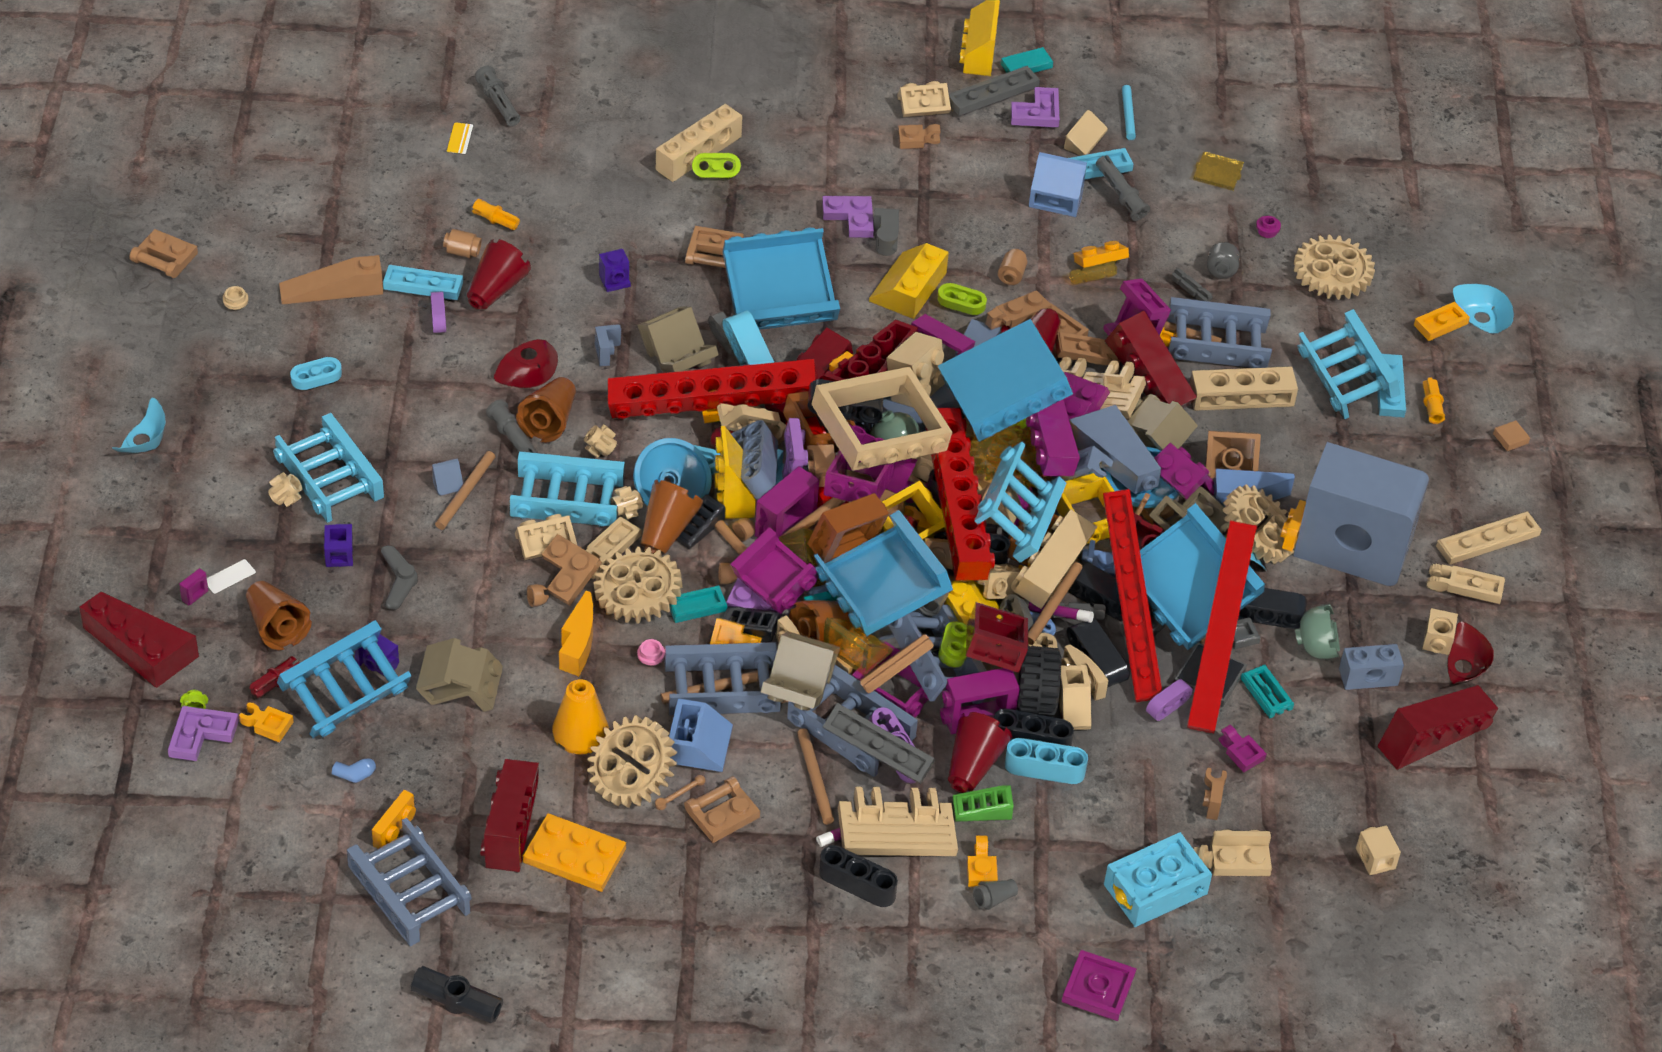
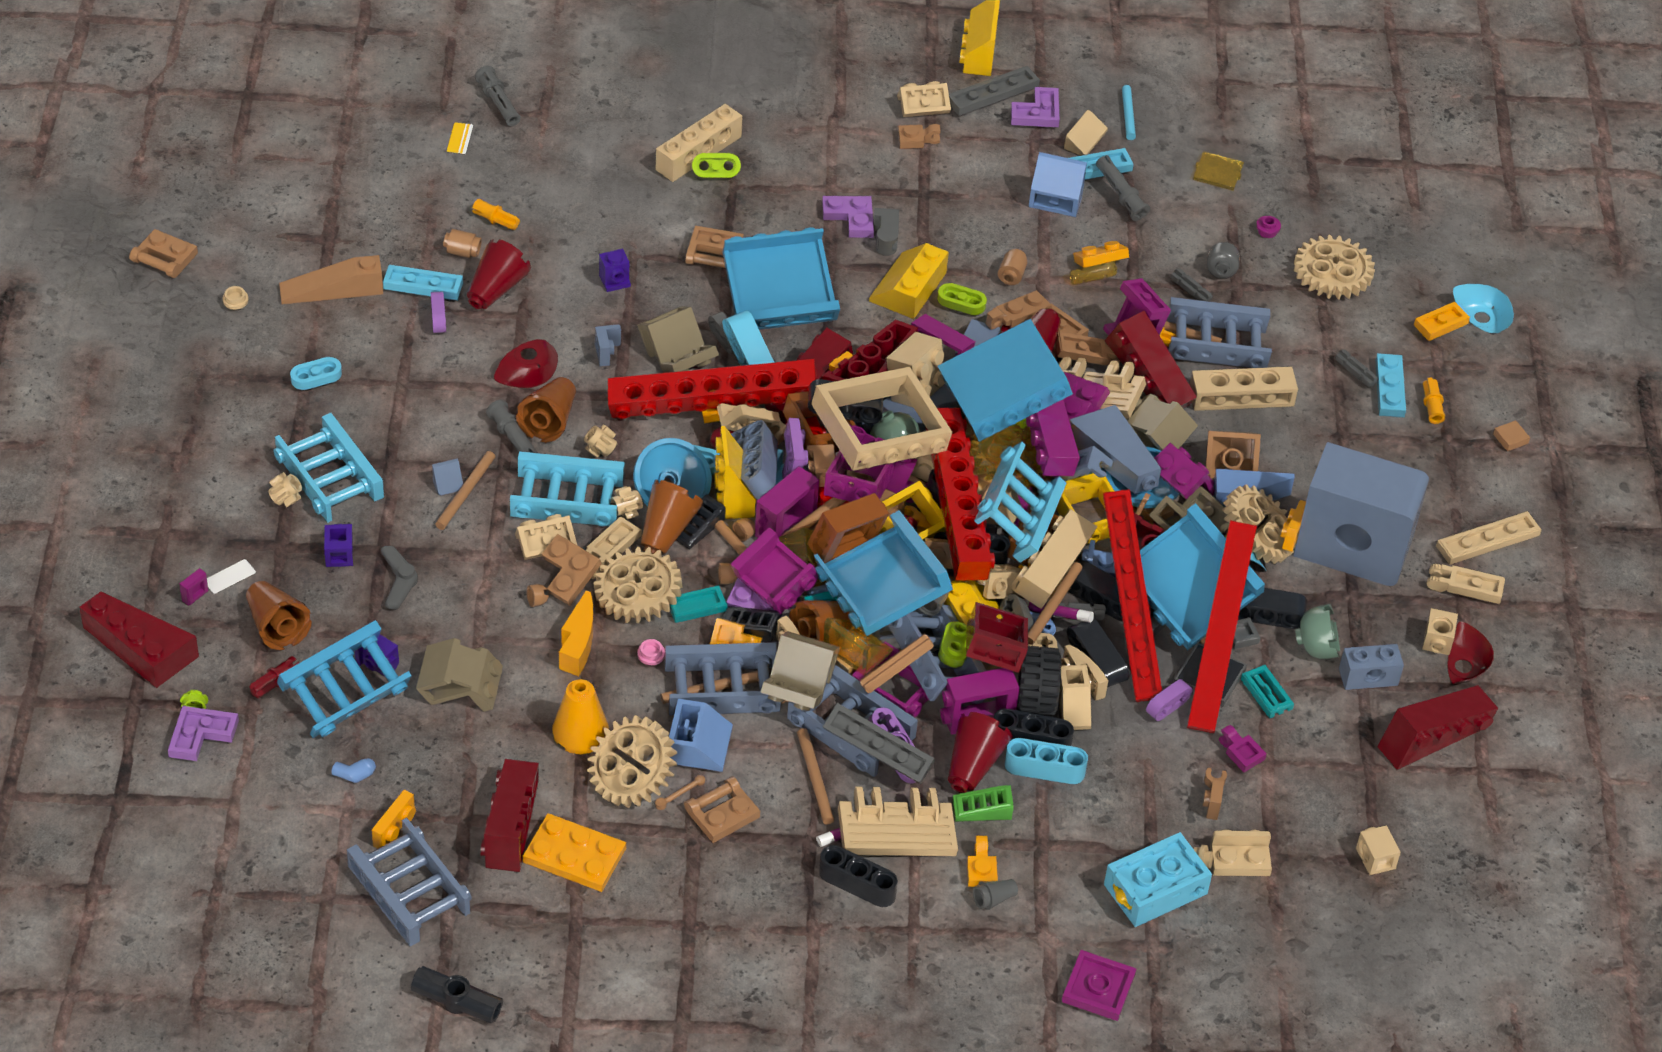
(151, 425): medium azure piece -> none
(267, 723): light orange plate -> none
(1035, 59): teal tile -> none
(1364, 346): medium azure fence -> none

